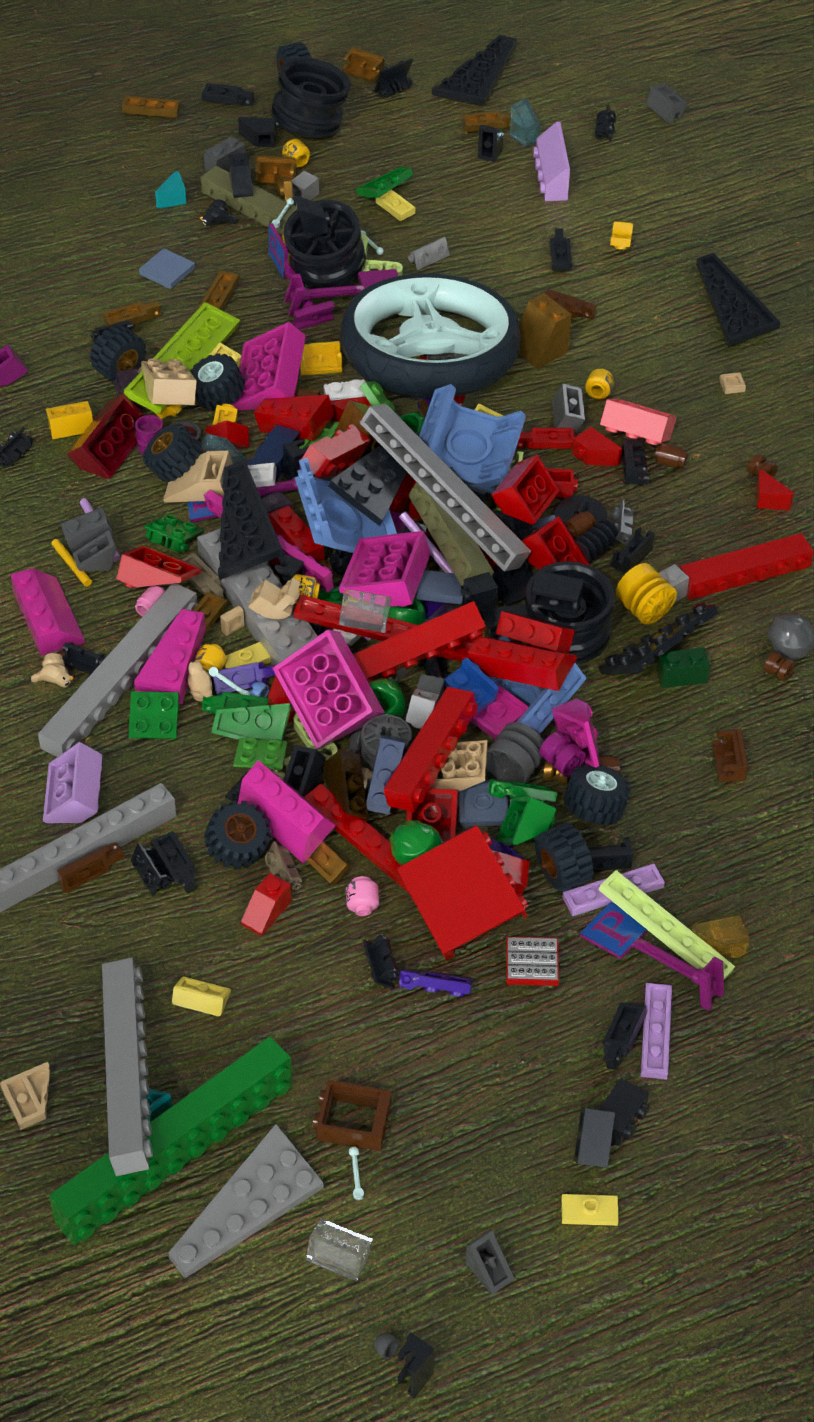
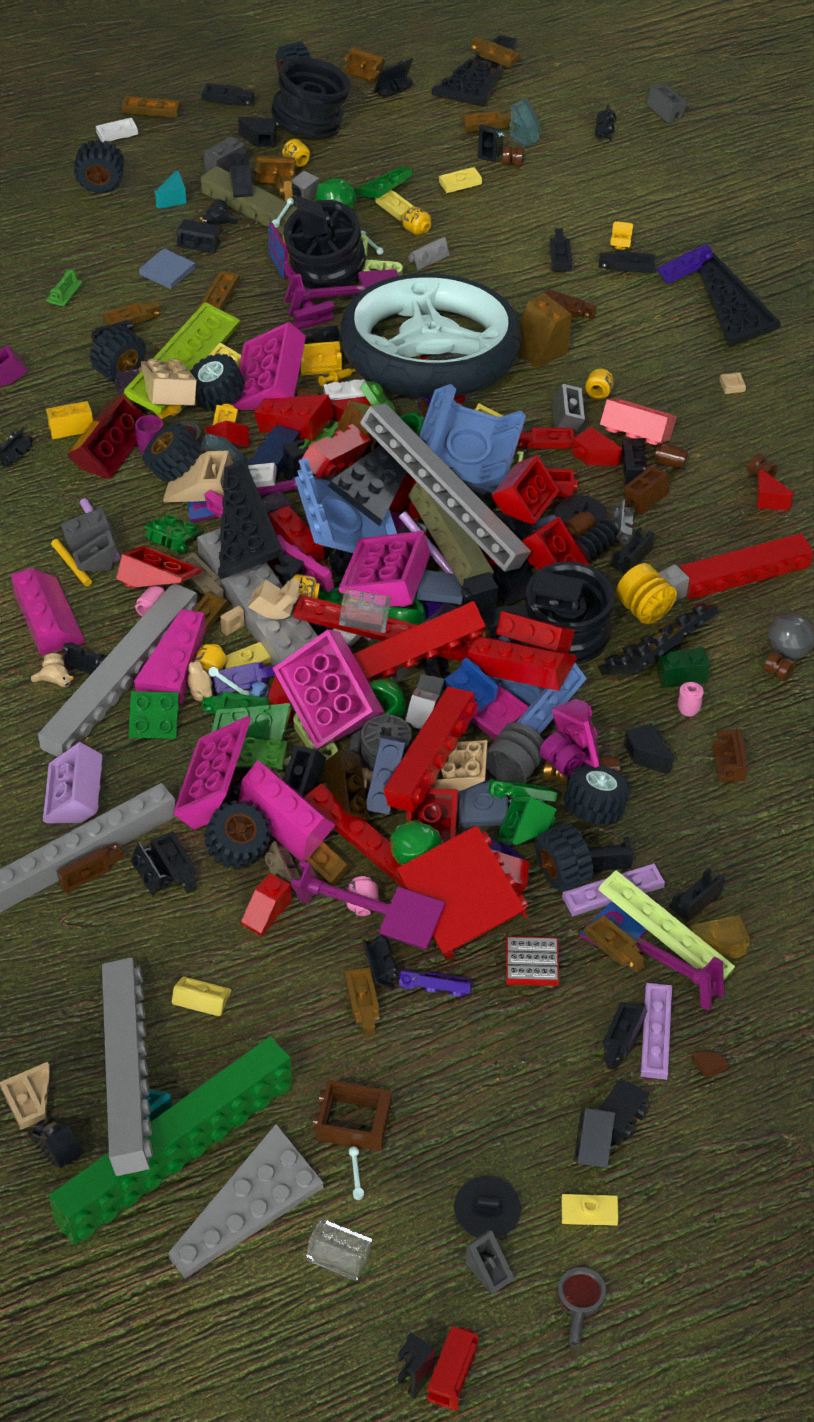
(55, 1142): none -> black slope
(64, 289): none -> bright green hinge
(99, 166): none -> black wheel
(117, 130): none -> white plate
(198, 236): none -> black hinge
(210, 773): none -> dark pink slope
(321, 335): none -> black hinge
(335, 376): none -> yellow piece
(337, 190): none -> green piece
(363, 998): none -> pearl gold hinge
(386, 1345): dark grey hinge -> none
(407, 918): none -> magenta piece
(416, 221): none -> yellow head
(452, 1367): none -> red window
(460, 180): none -> light yellow plate
(487, 1205): none -> black shield
(495, 52): none -> pearl gold hinge
(518, 156): none -> reddish brown wheel
(552, 164): lavender slope -> none
(582, 1295): none -> piece
(615, 943): none -> pearl gold hinge
(627, 261): none -> black hinge
(647, 489): none -> reddish brown hinge
(648, 749): none -> black slope
(684, 264): none -> dark purple hinge
(690, 698): none -> bright pink brick
(697, 896): none -> black hinge
(709, 1063): none -> reddish brown tile

